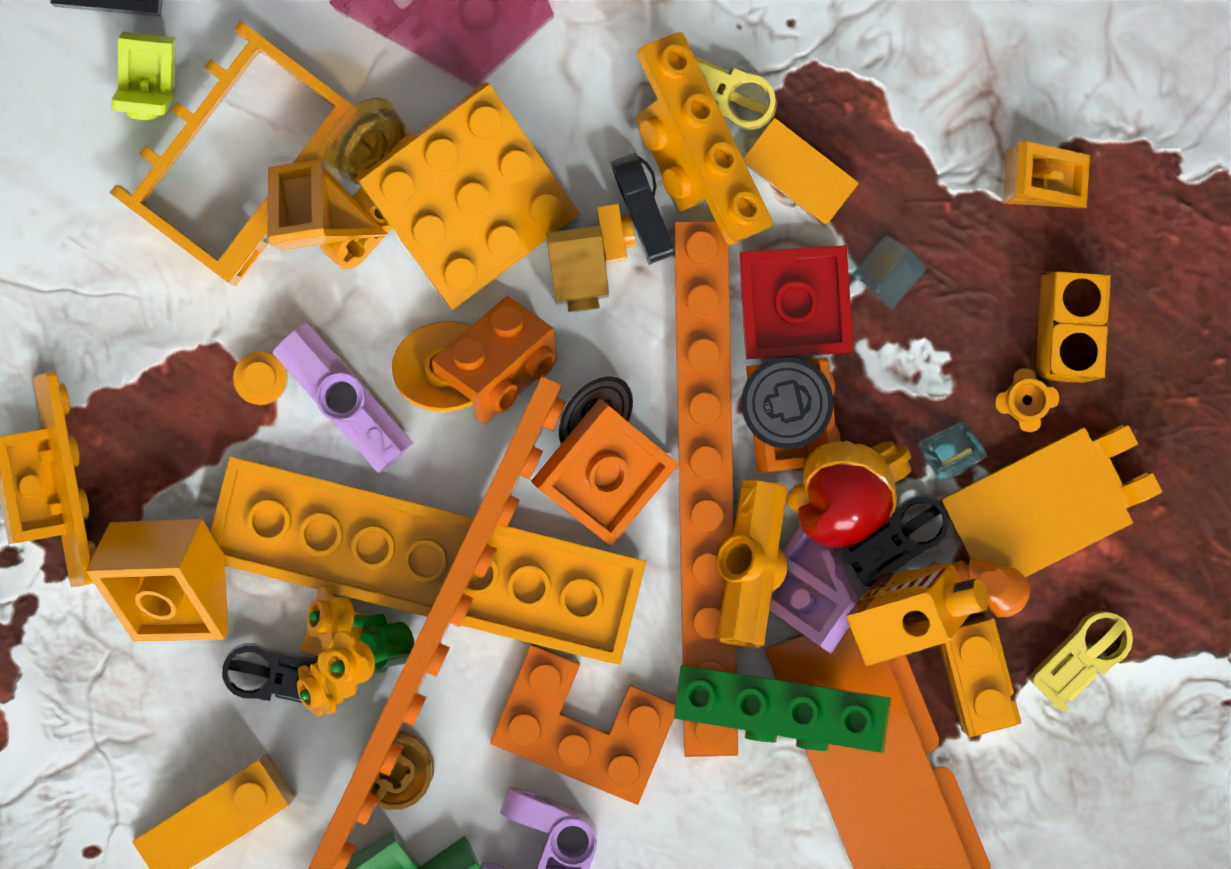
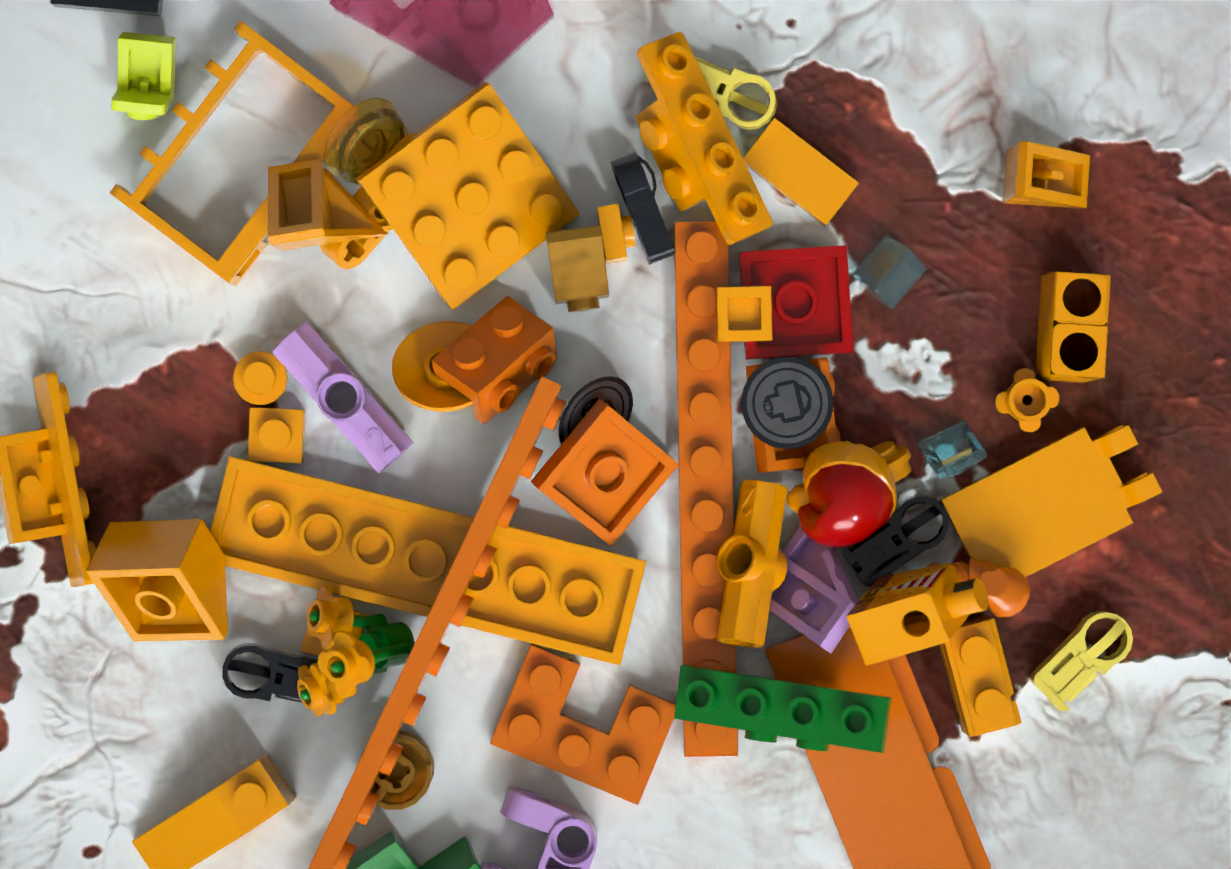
(276, 435): none -> light orange plate
(744, 314): none -> light orange tile

